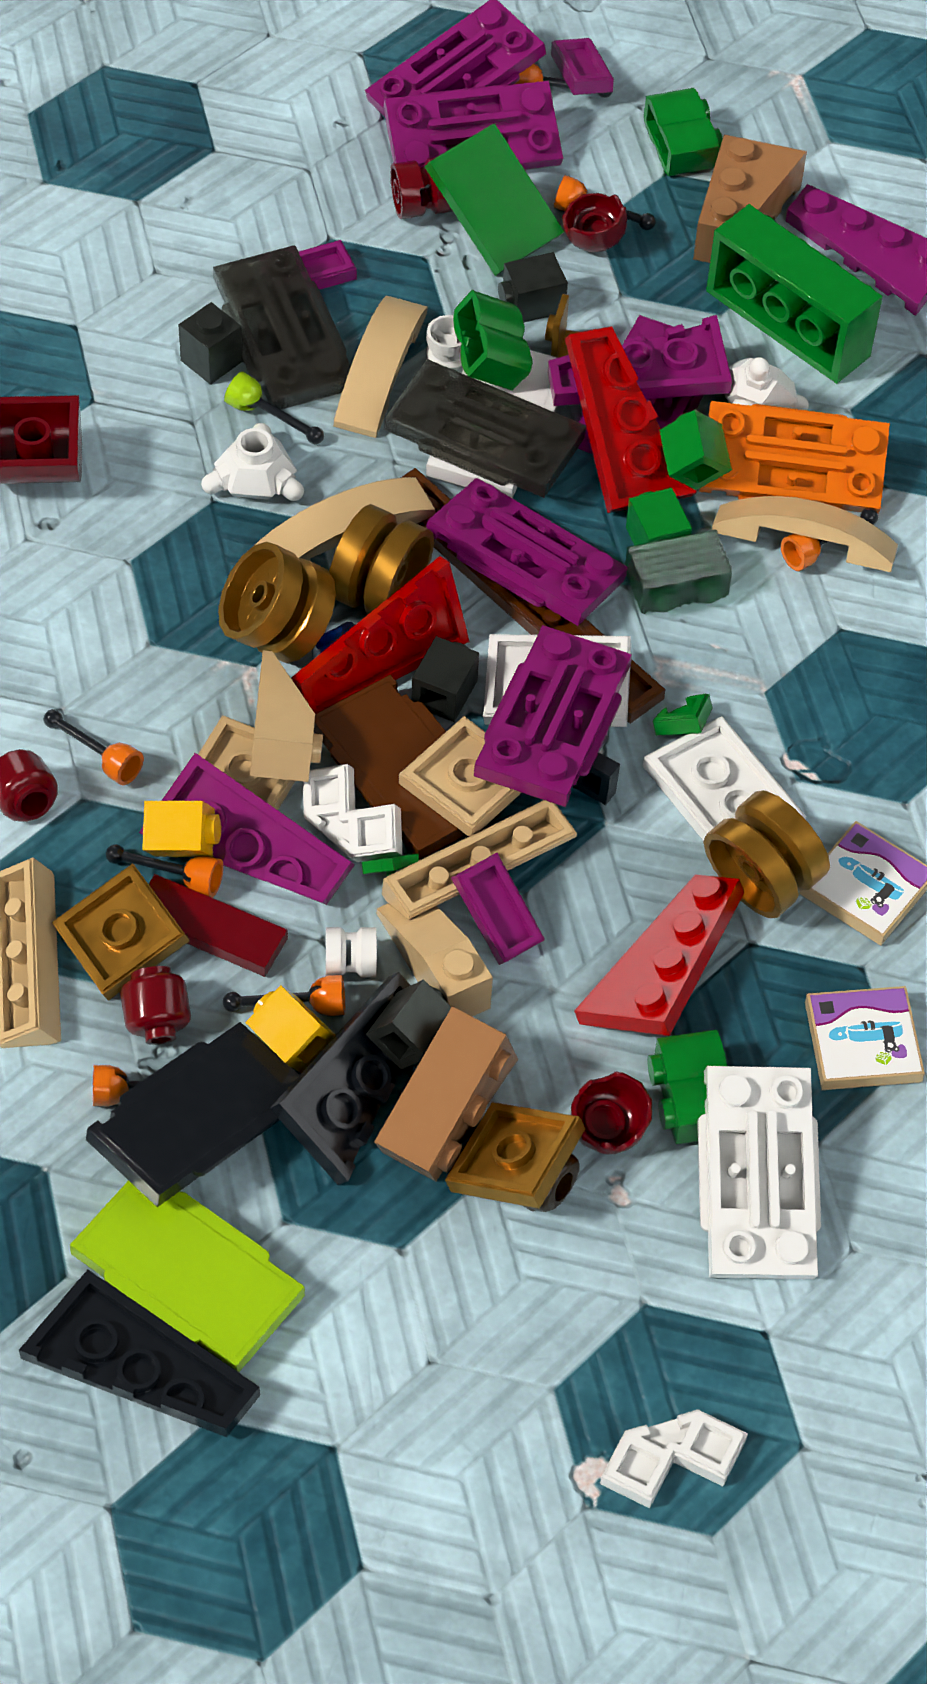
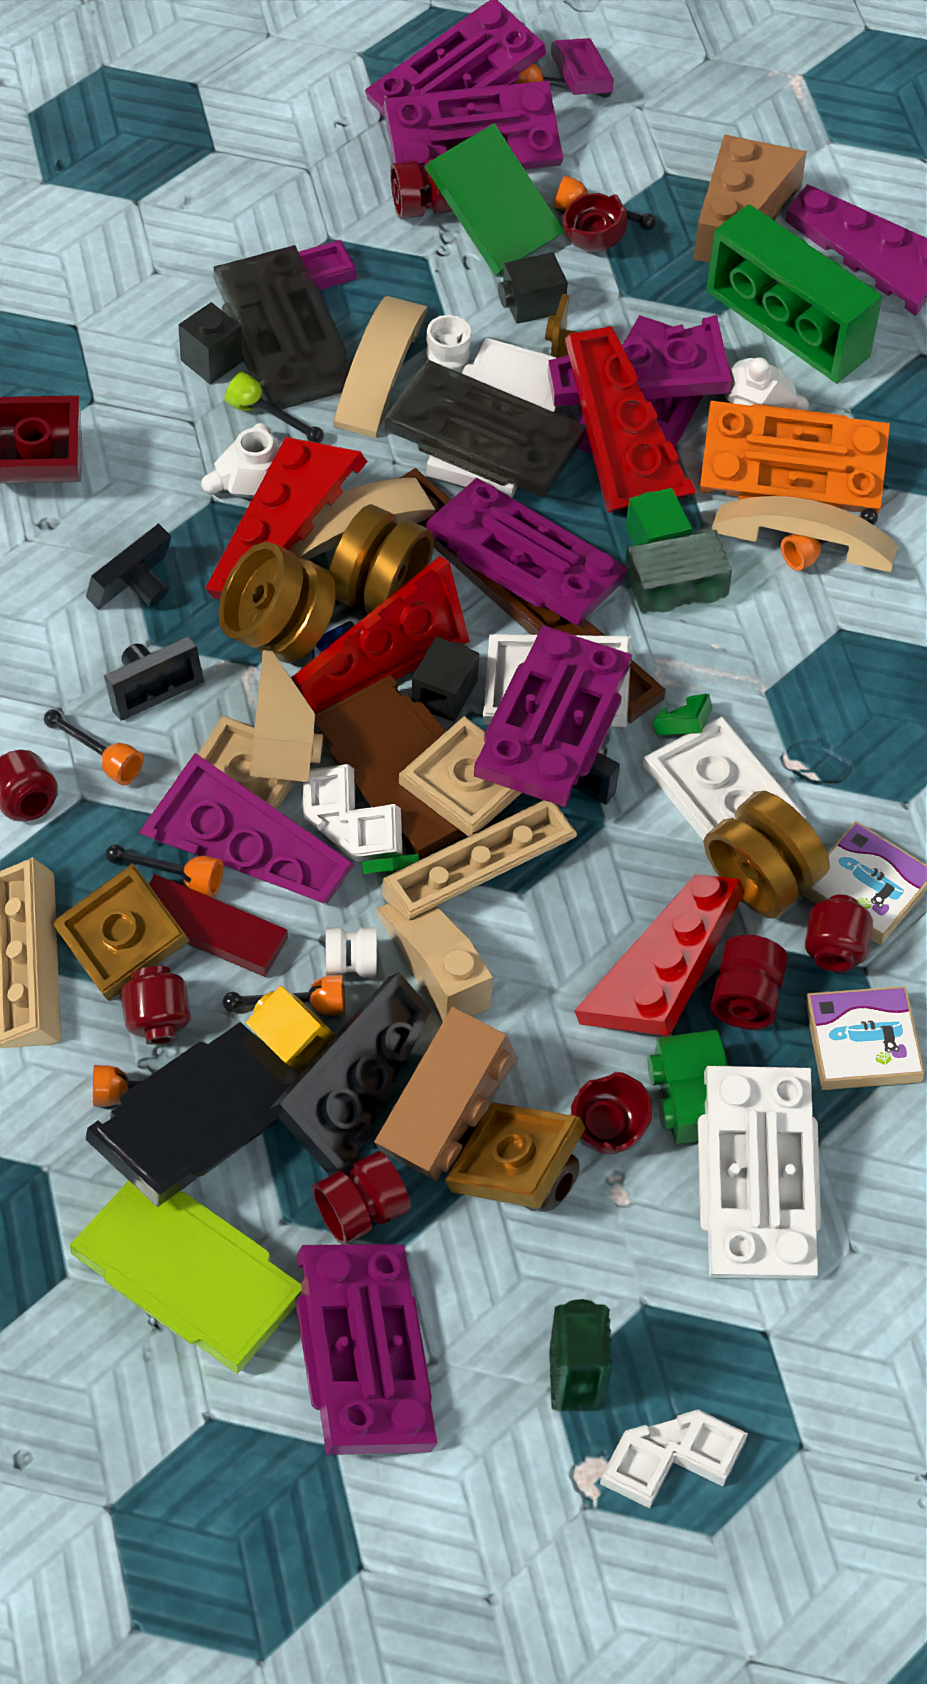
(132, 1353): black wing -> none
(134, 570): none -> black tile
(153, 676): none -> black tile
(180, 828): yellow brick -> none
(288, 499): none -> red wing
(364, 1350): none -> magenta piece
(368, 1194): none -> dark red wheel
(409, 1023): pearl dark grey brick -> none
(492, 340): green brick -> none
(498, 908): magenta tile -> none
(580, 1356): none -> clear green brick
(682, 131): green brick -> none
(695, 449): green brick -> none
(749, 982): none -> dark red wheel
(838, 933): none -> dark red head

